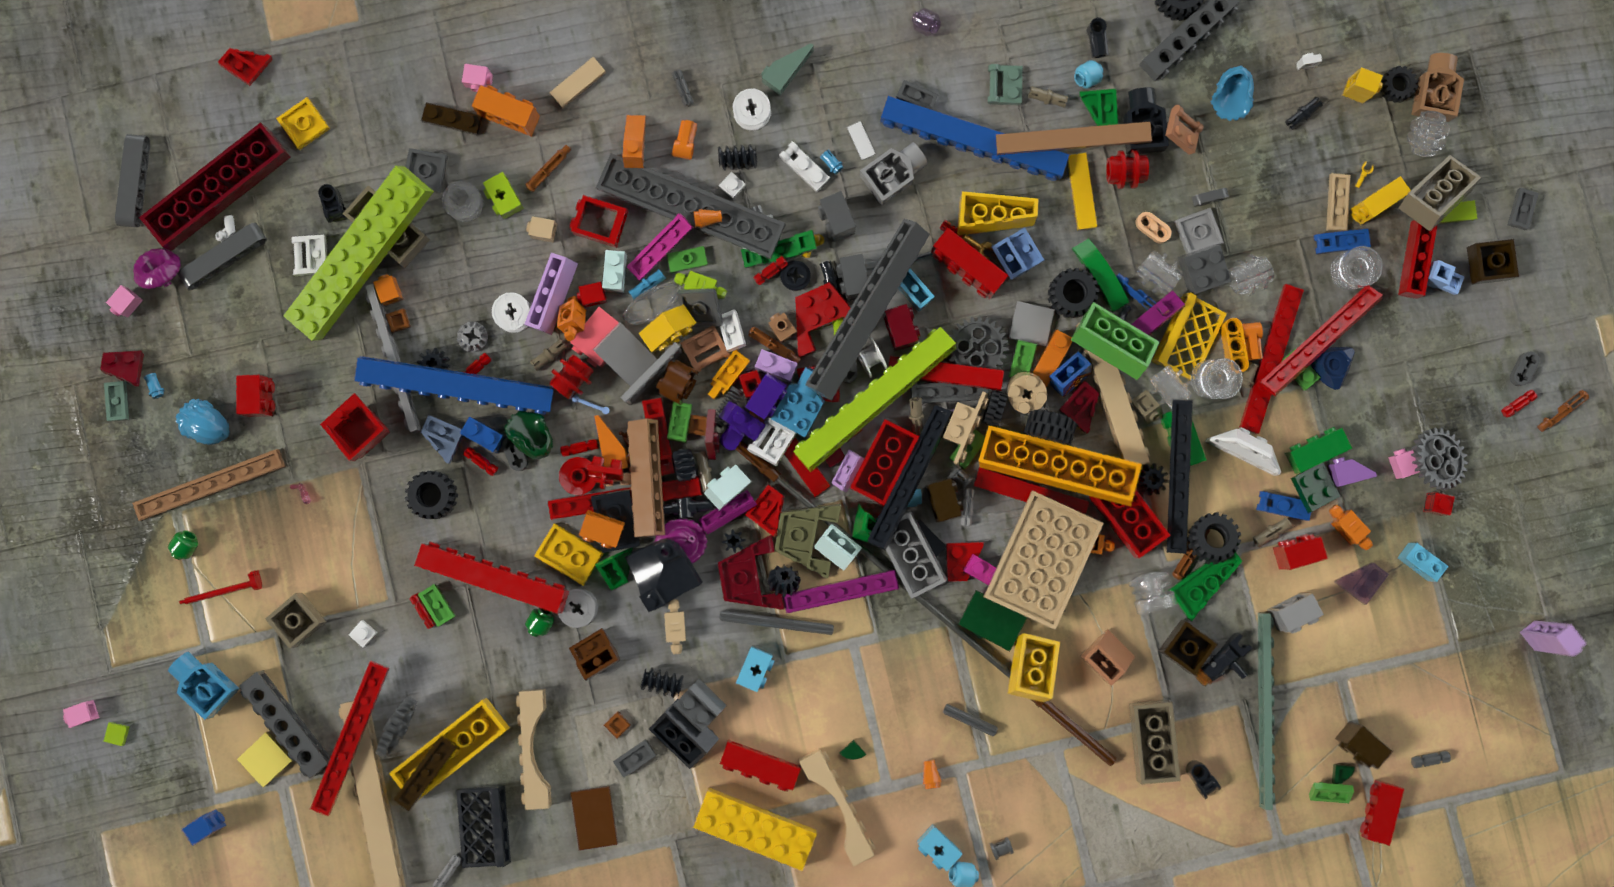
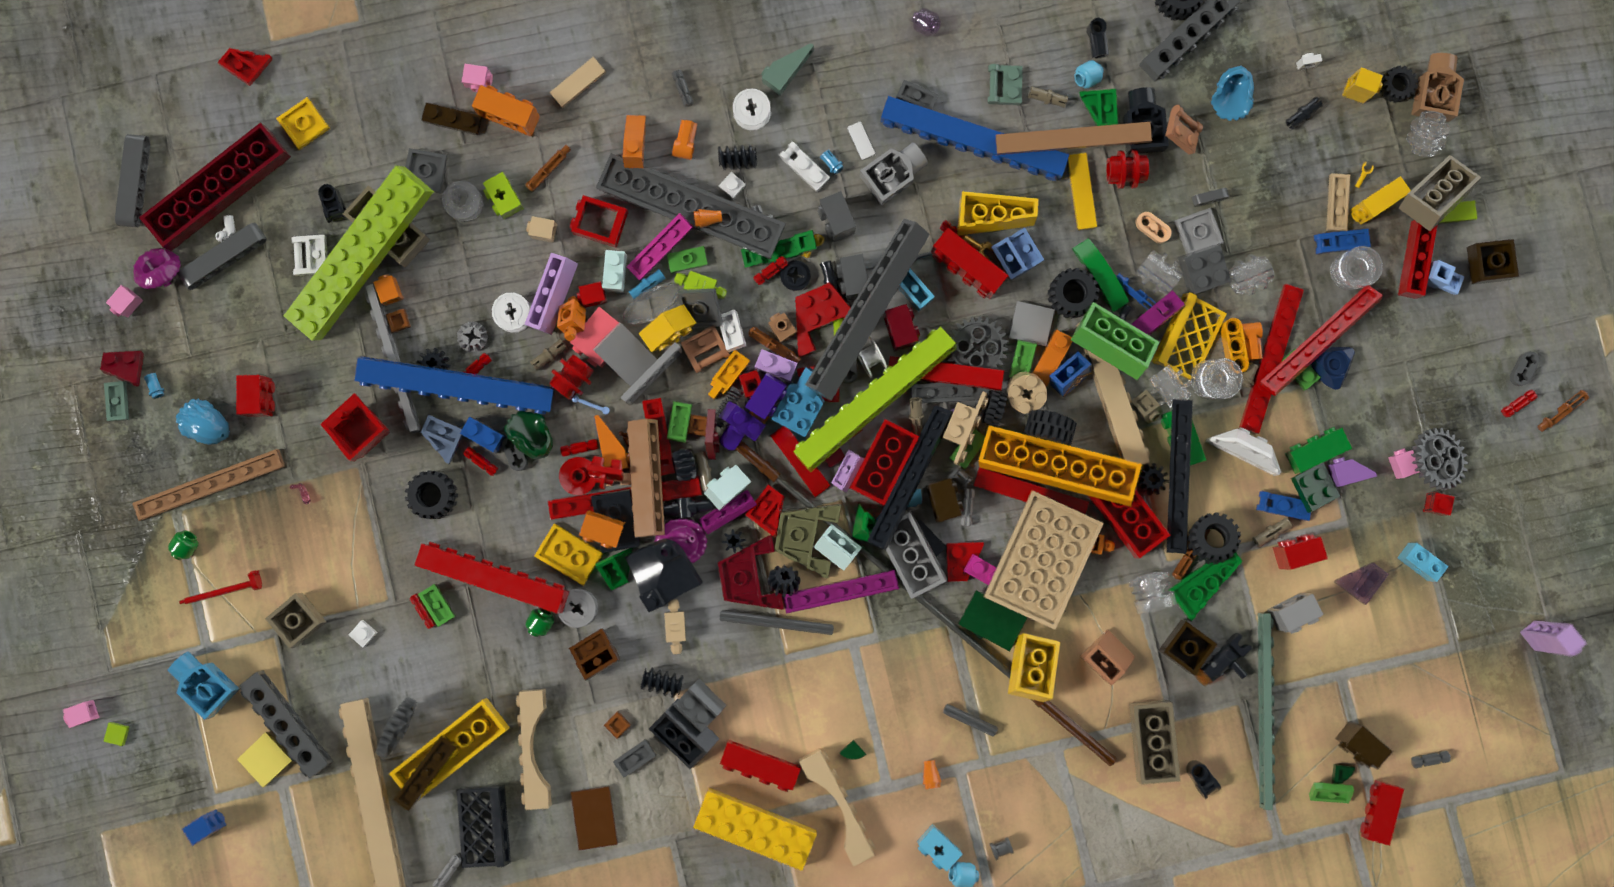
(349, 738): red plate -> none
(677, 382): reddish brown brick -> none
(746, 676): medium azure brick -> none
(776, 444): white plate -> none
(1081, 406): dark red wing -> none
(1350, 527): orange piece -> none
(1523, 209): dark grey plate -> none

